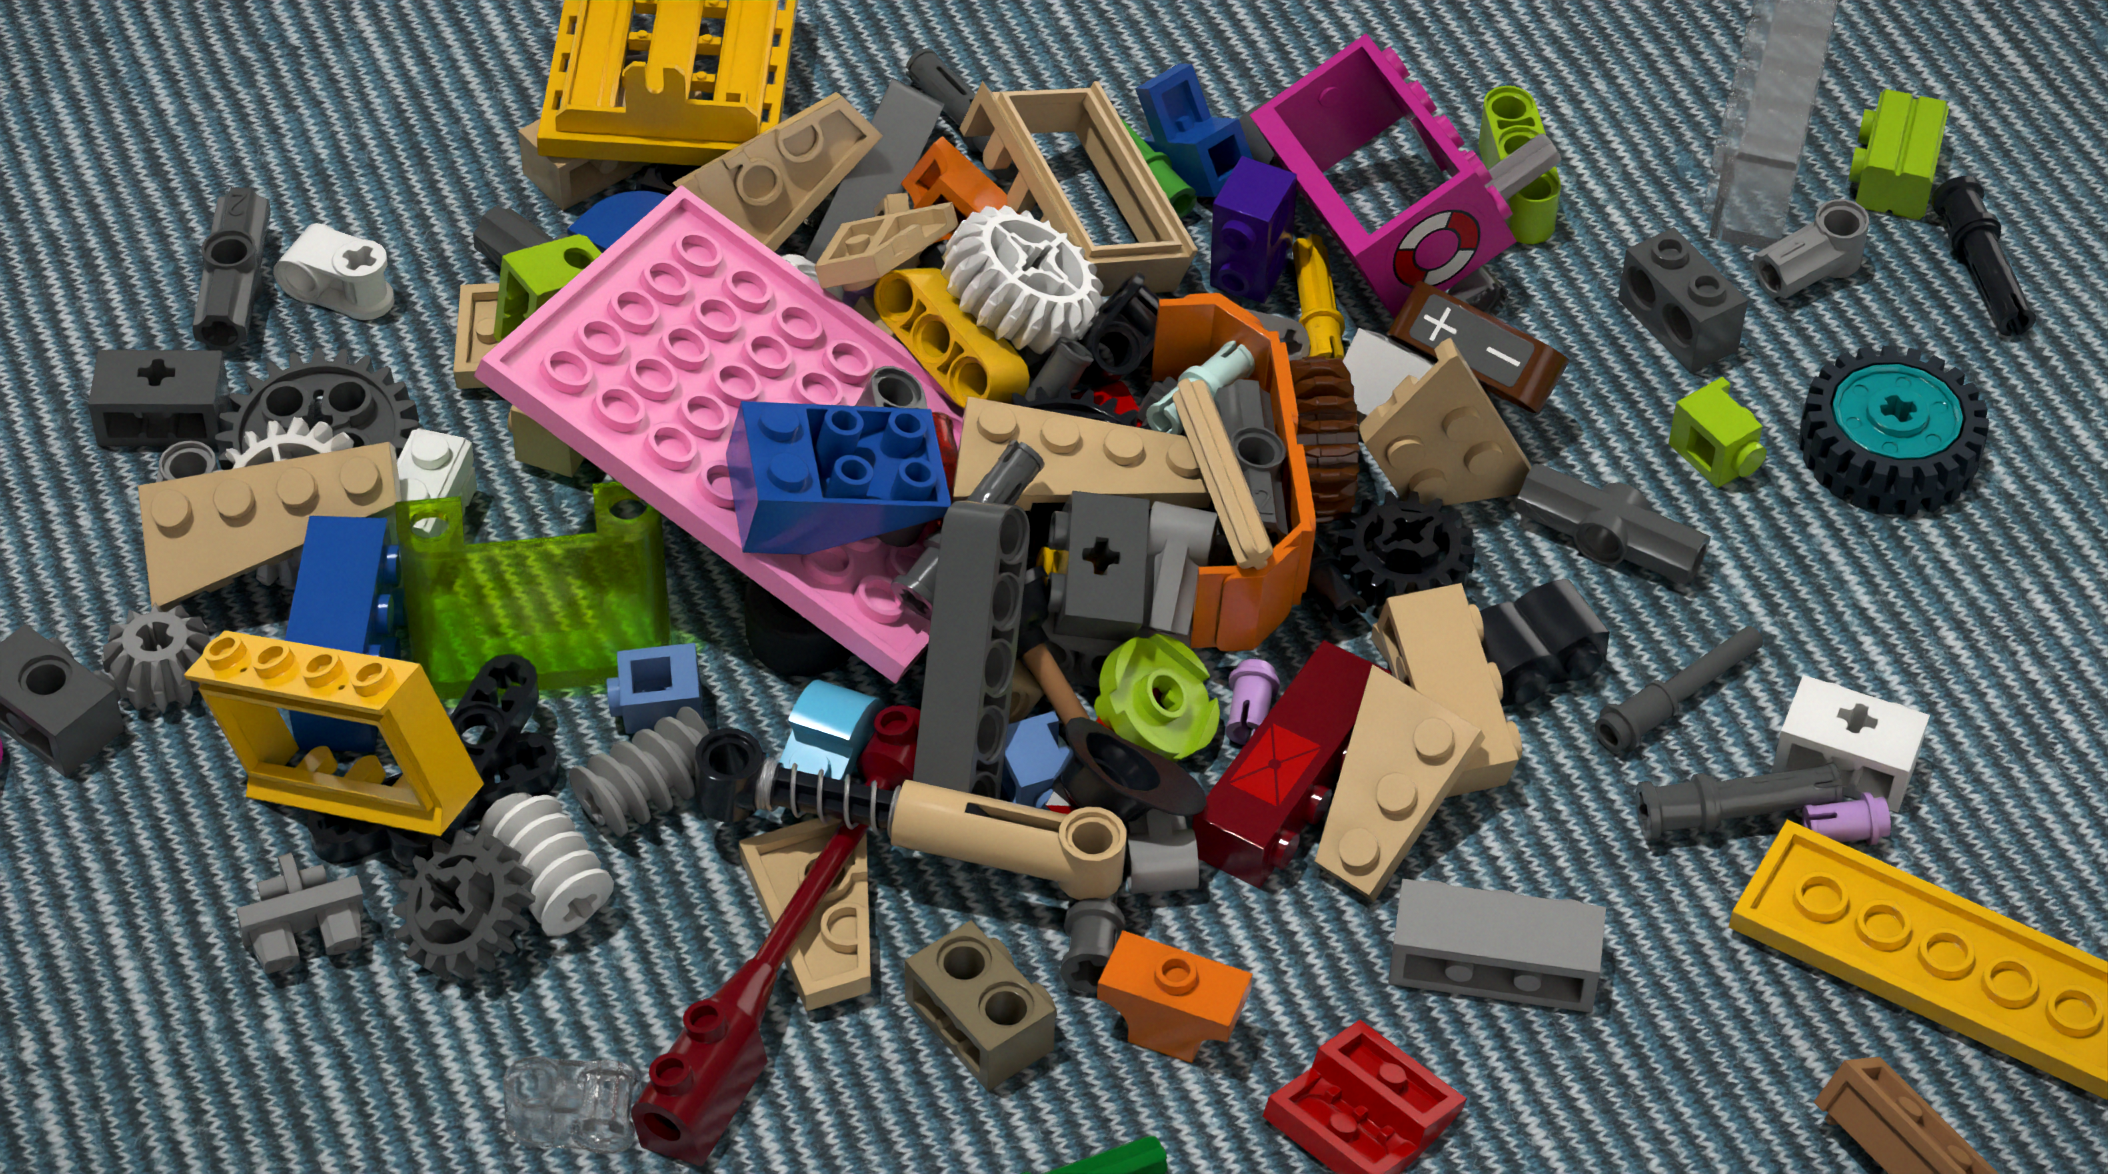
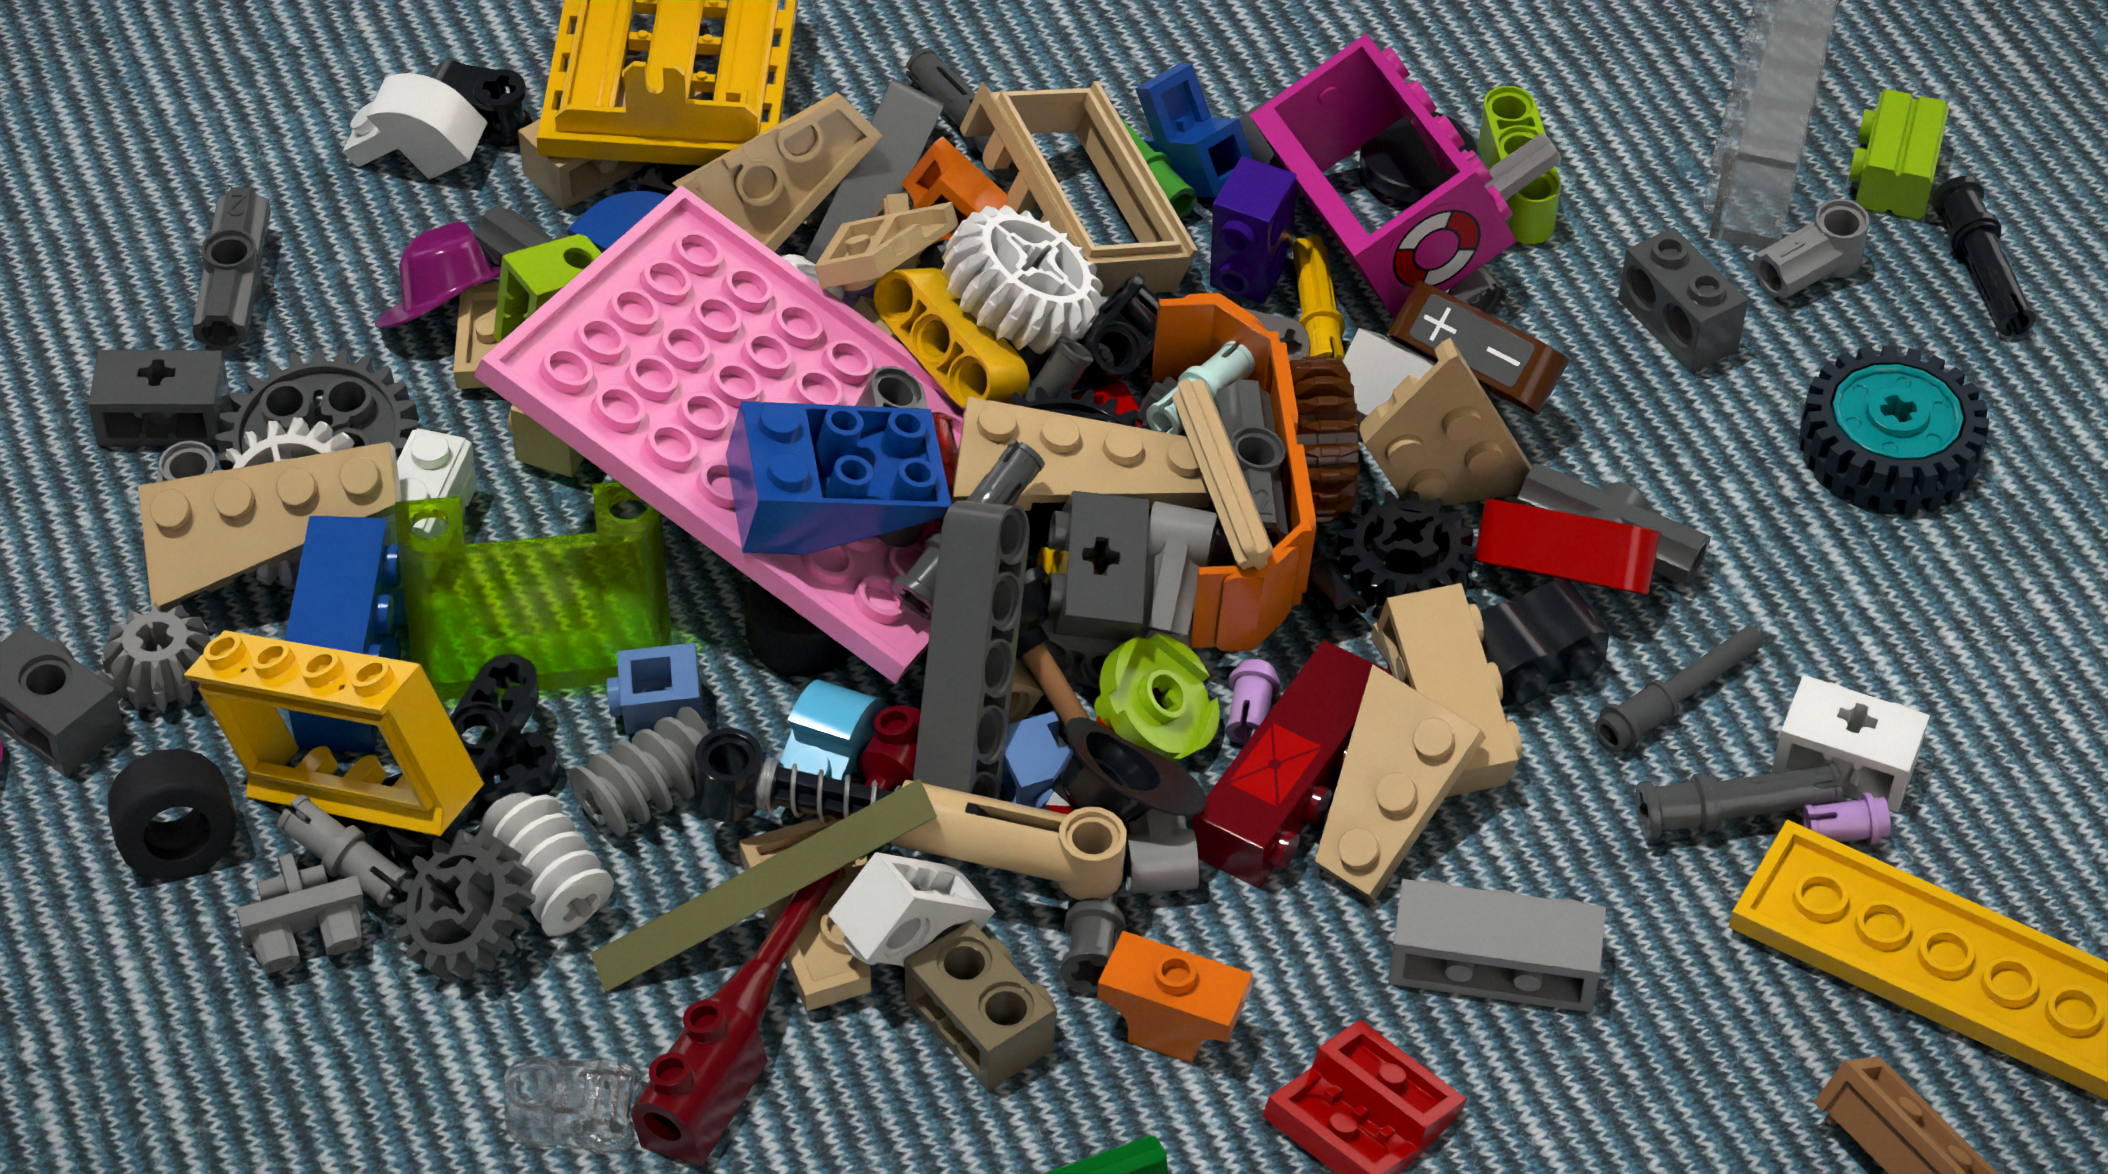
(163, 782): none -> black tyre
(336, 273): white piece -> none
(342, 849): none -> light grey pin
(419, 118): none -> white brick
(436, 270): none -> magenta piece
(487, 94): none -> black piece
(763, 885): none -> olive sticker
(905, 906): none -> white brick
(1401, 164): none -> black tile
(1567, 546): none -> red beam
(1717, 434): lime brick -> none

